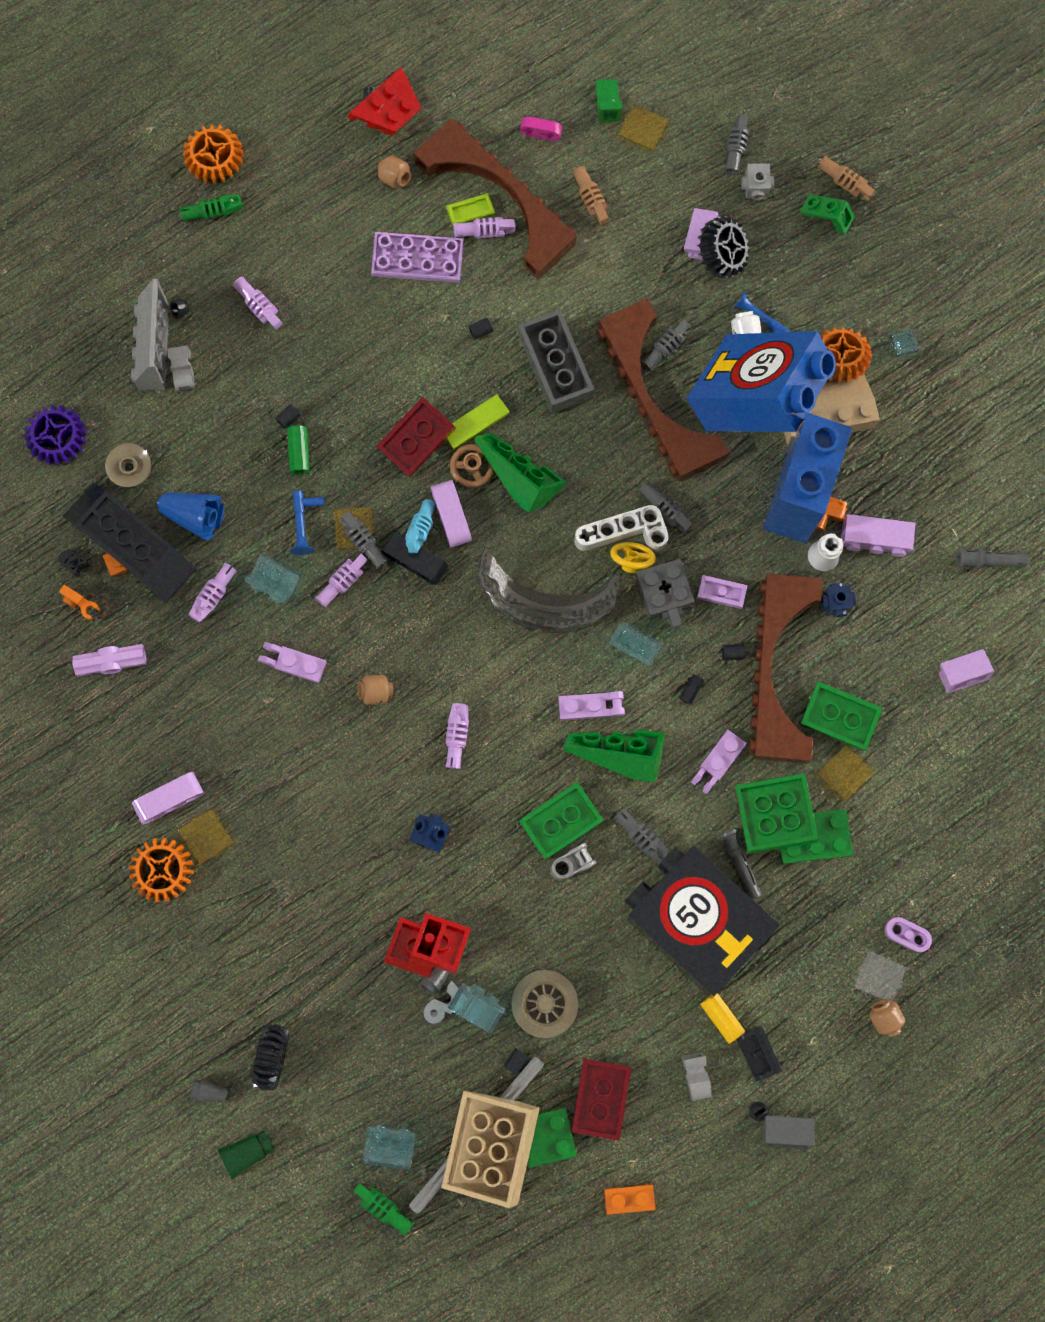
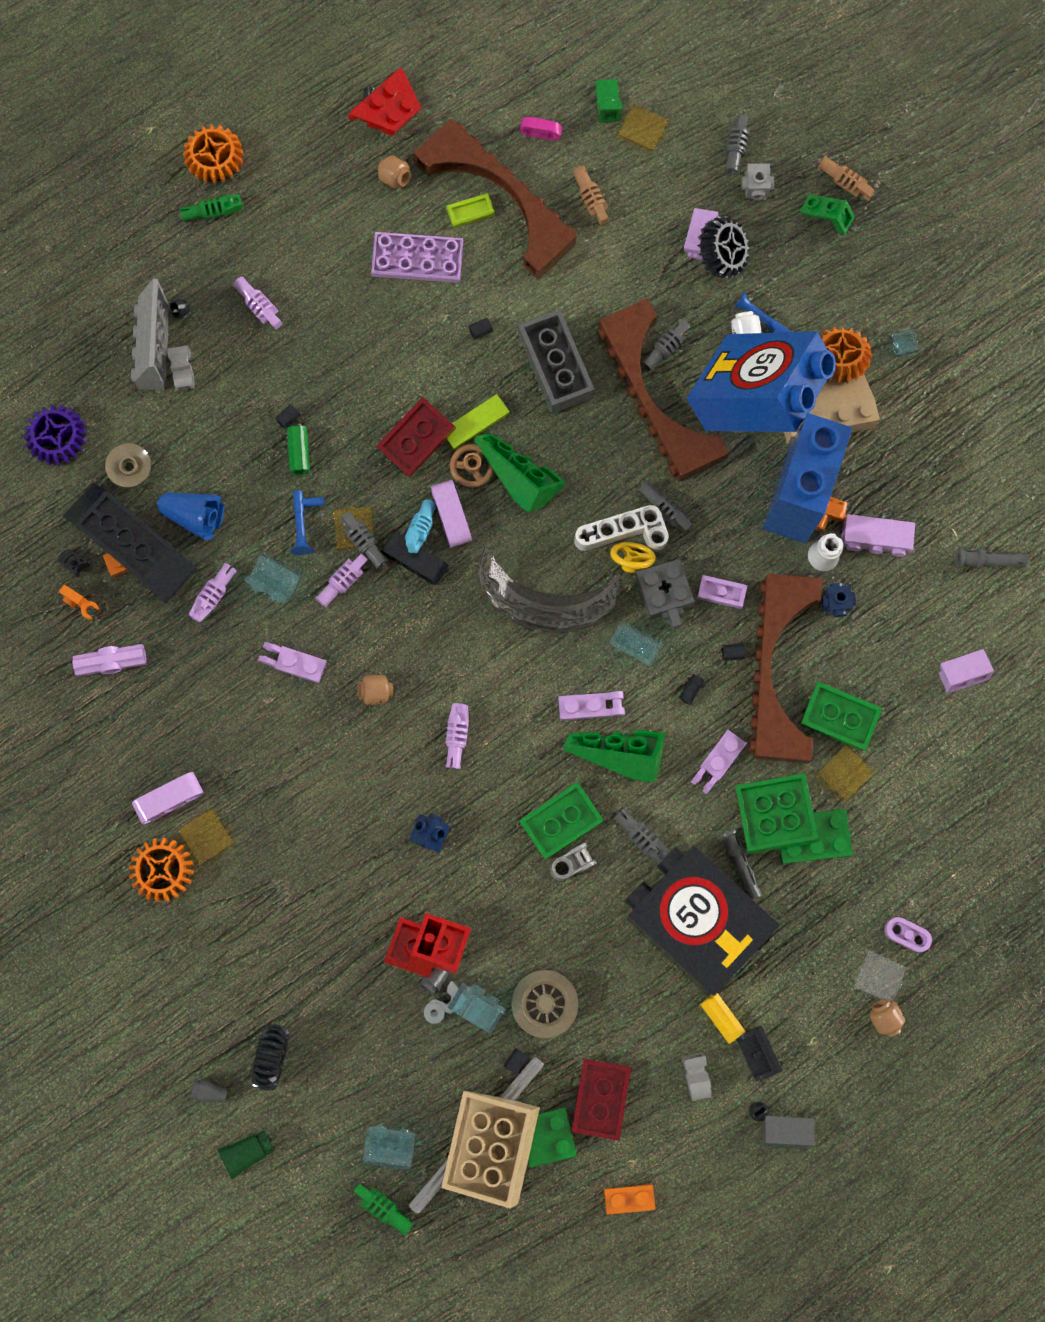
(485, 228): lavender hinge -> none

